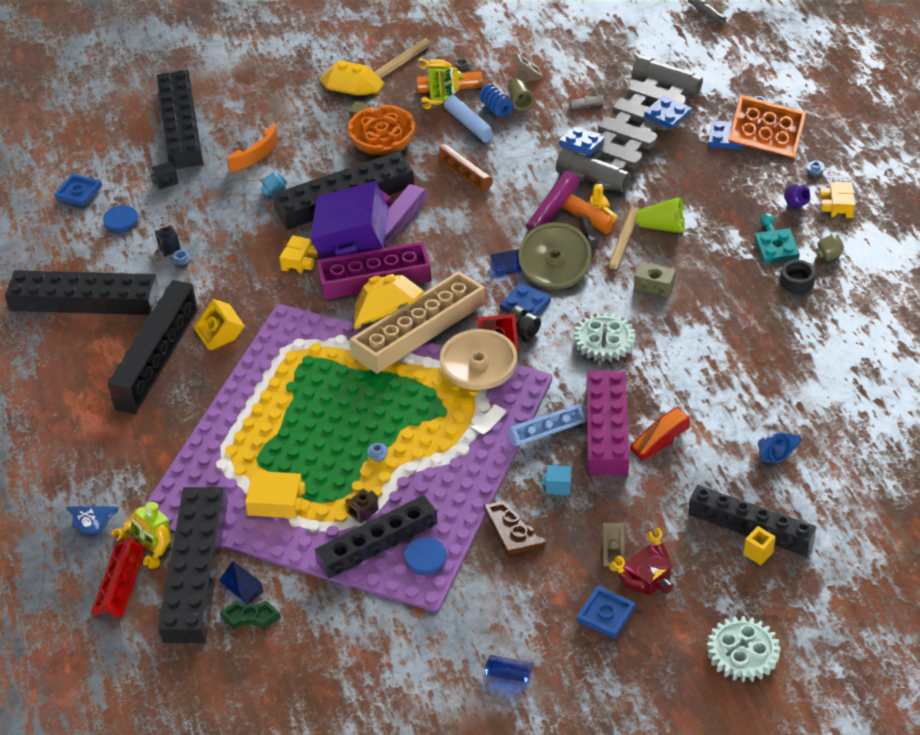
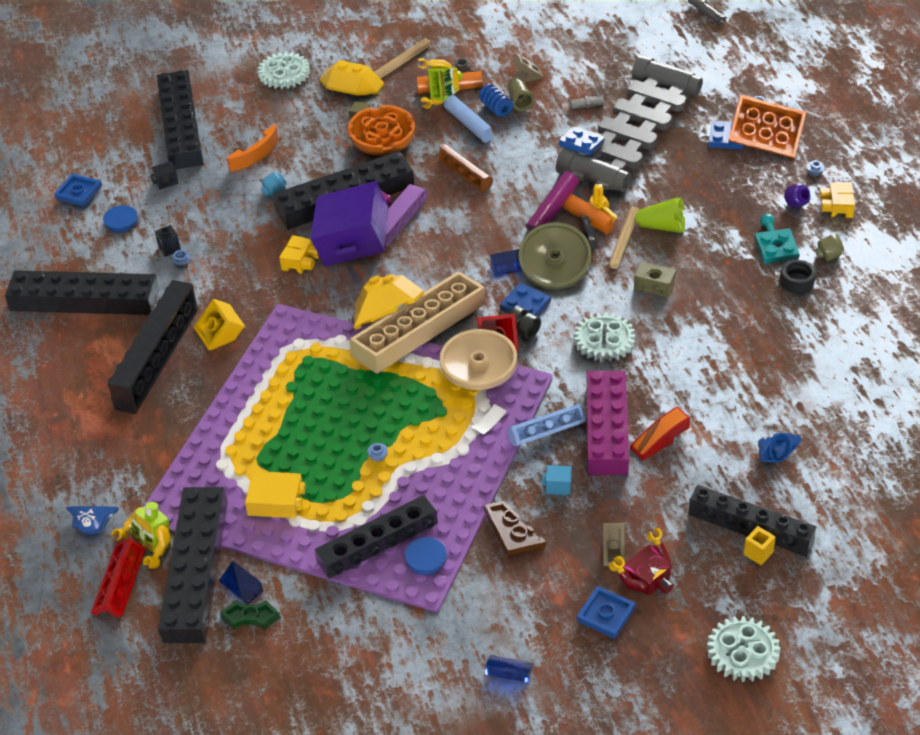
(283, 70): none -> light aqua gear
(349, 273): magenta brick -> none
(362, 505): dark brown brick -> none
(667, 112): plate -> none

